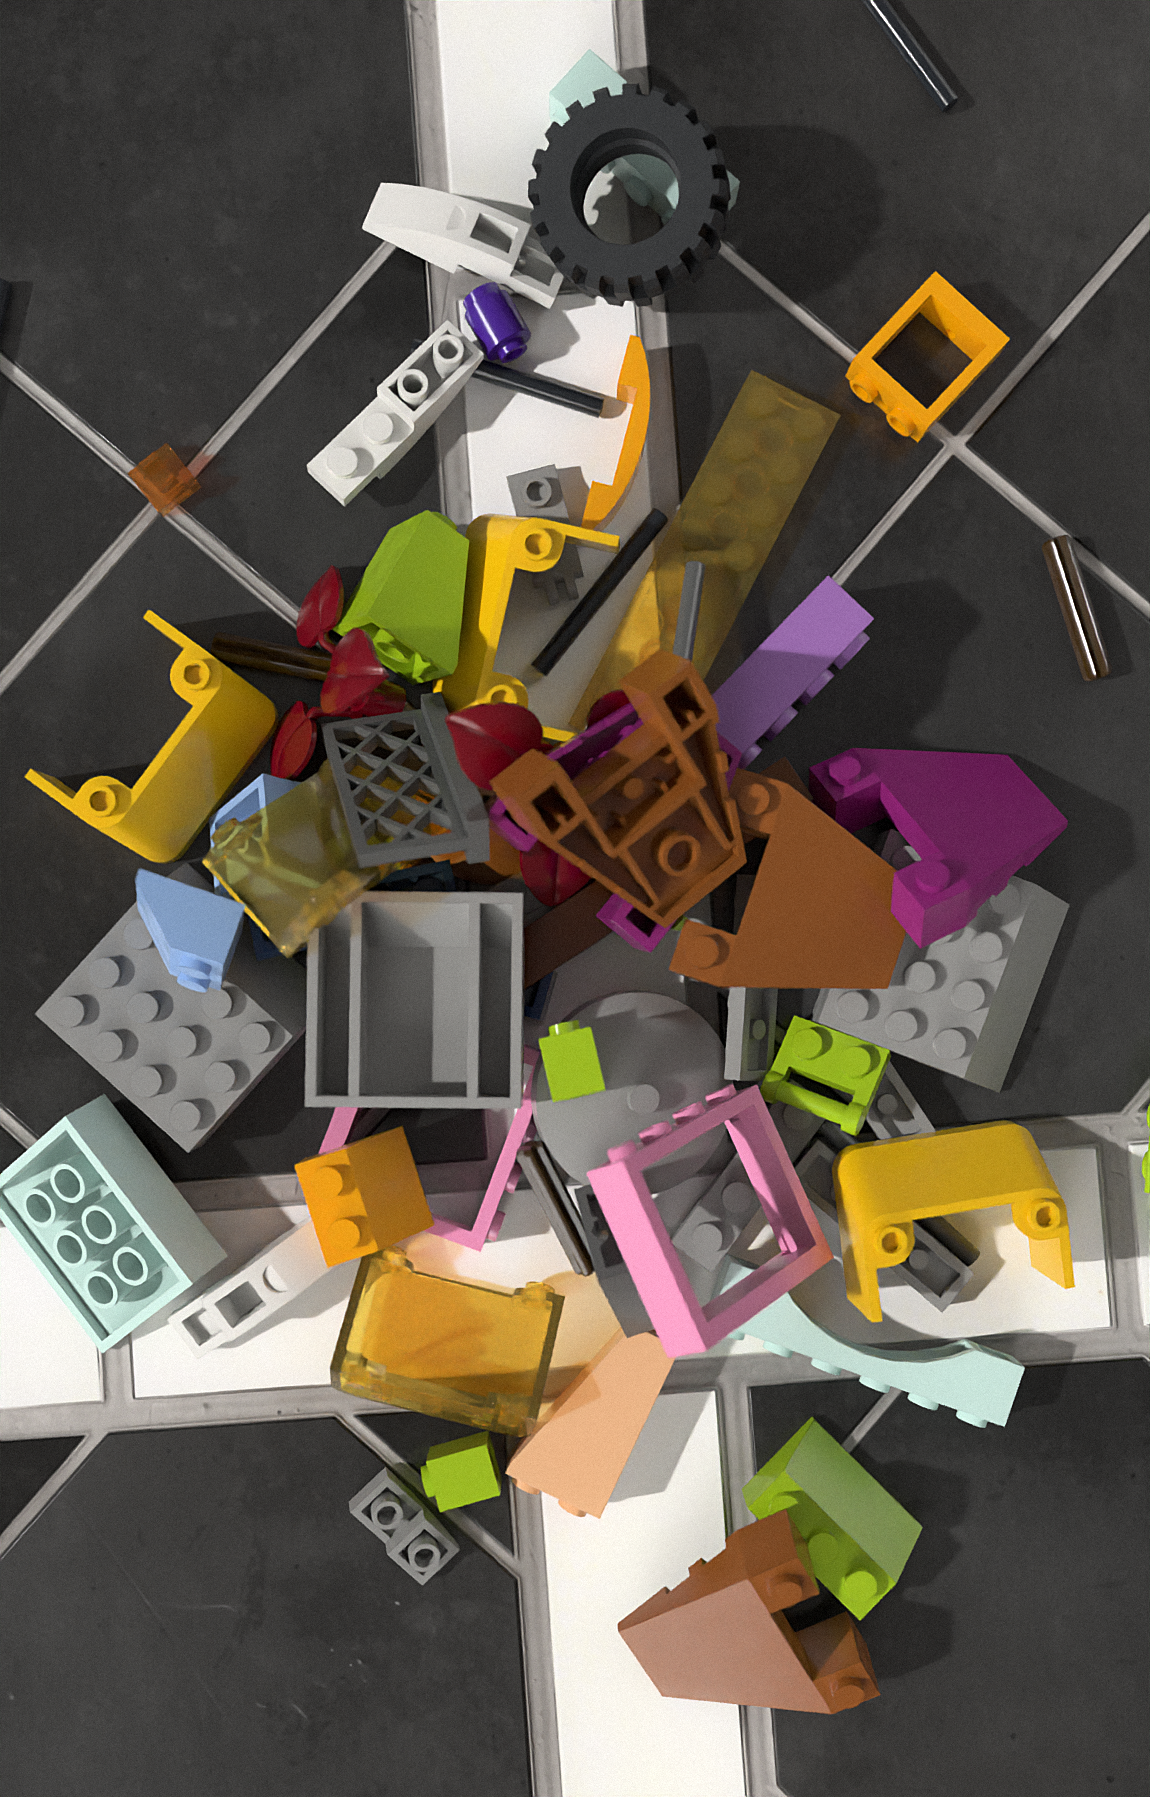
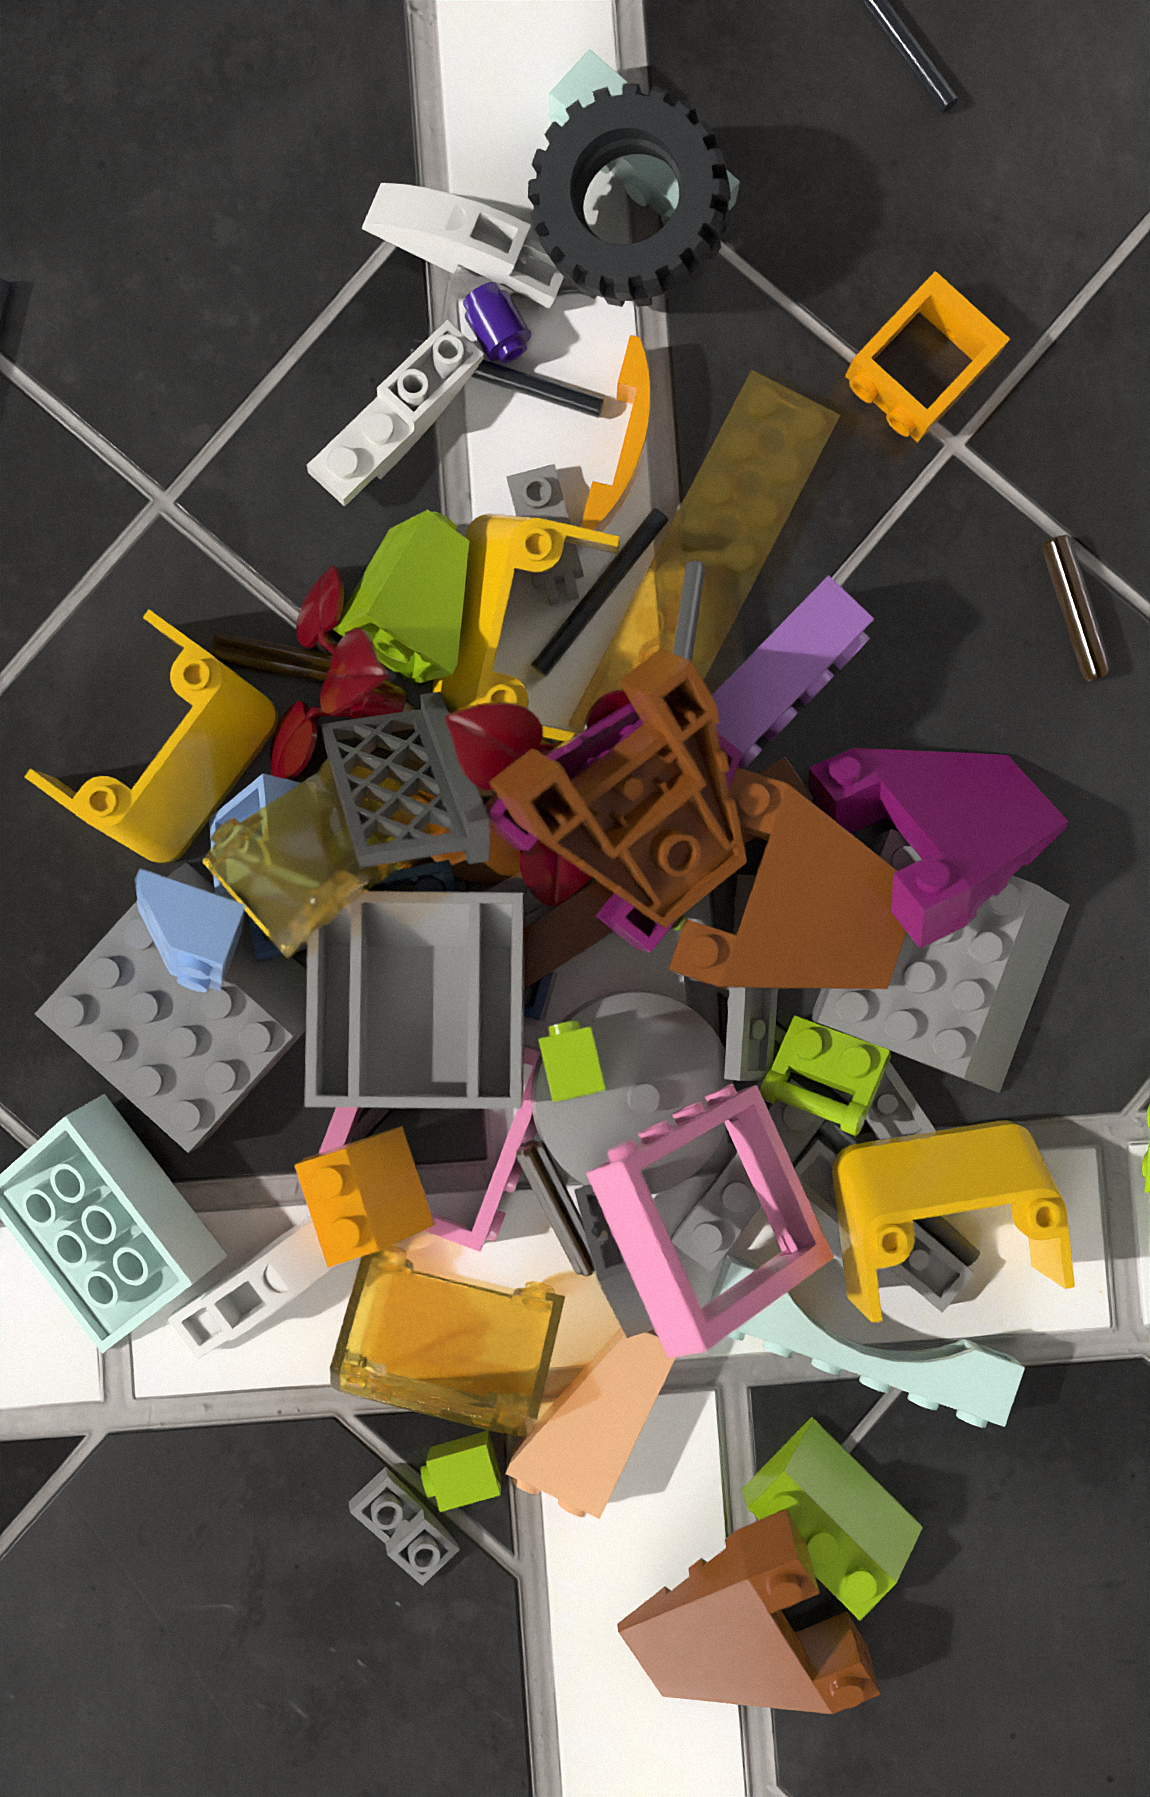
(164, 479): clear orange tile -> none

